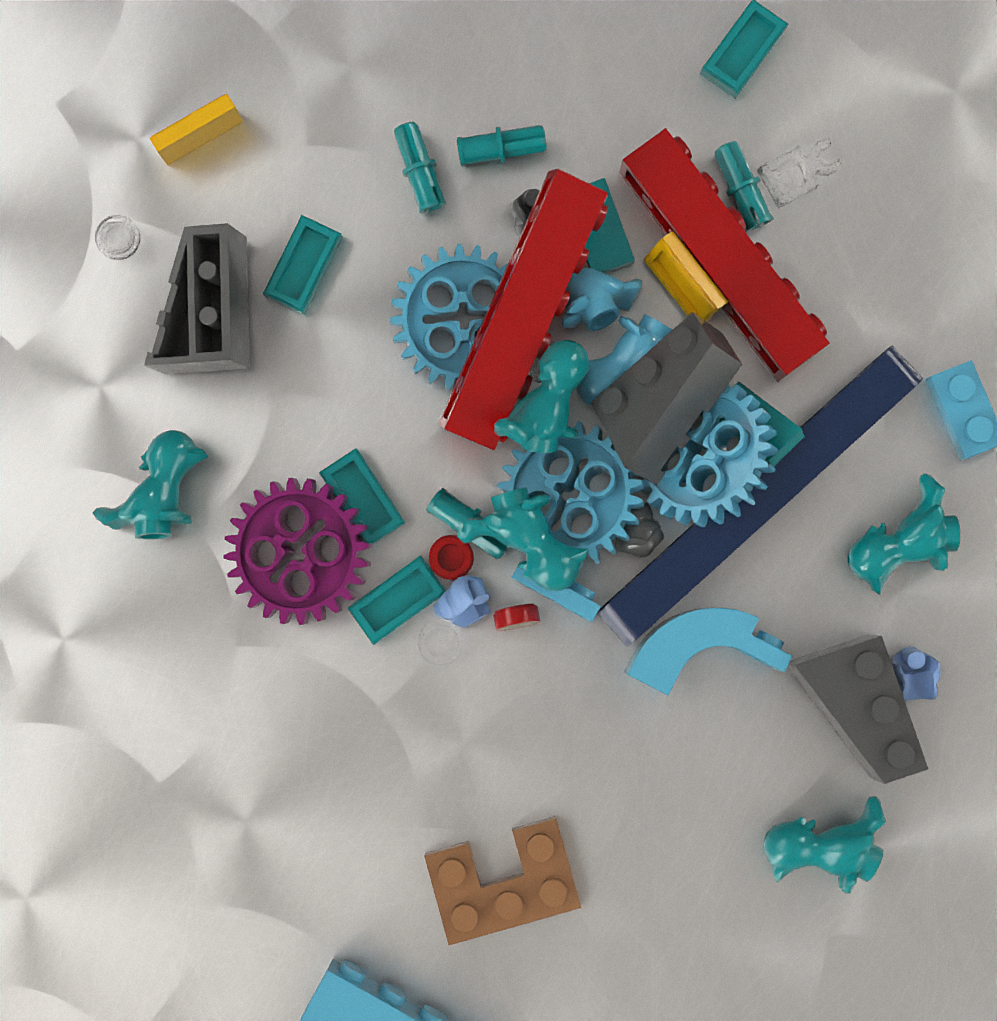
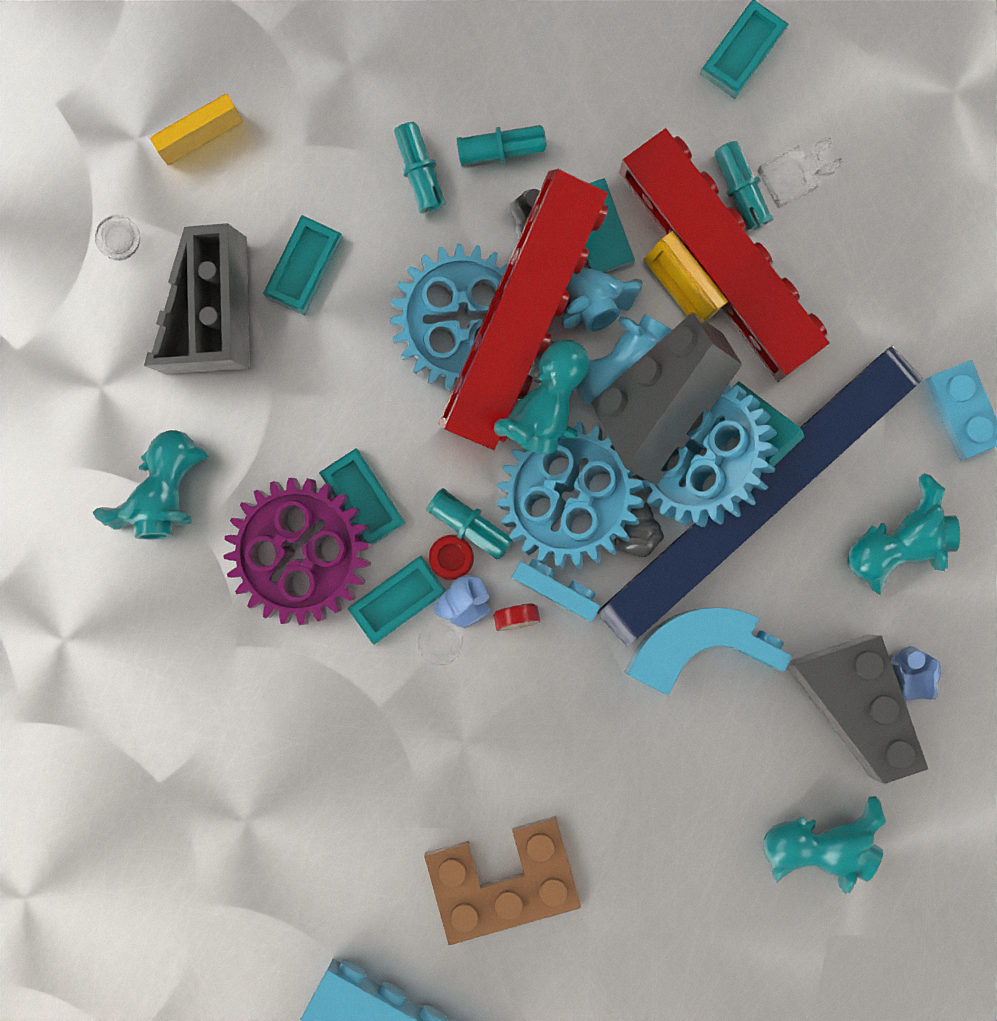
(523, 527): teal animal -> none

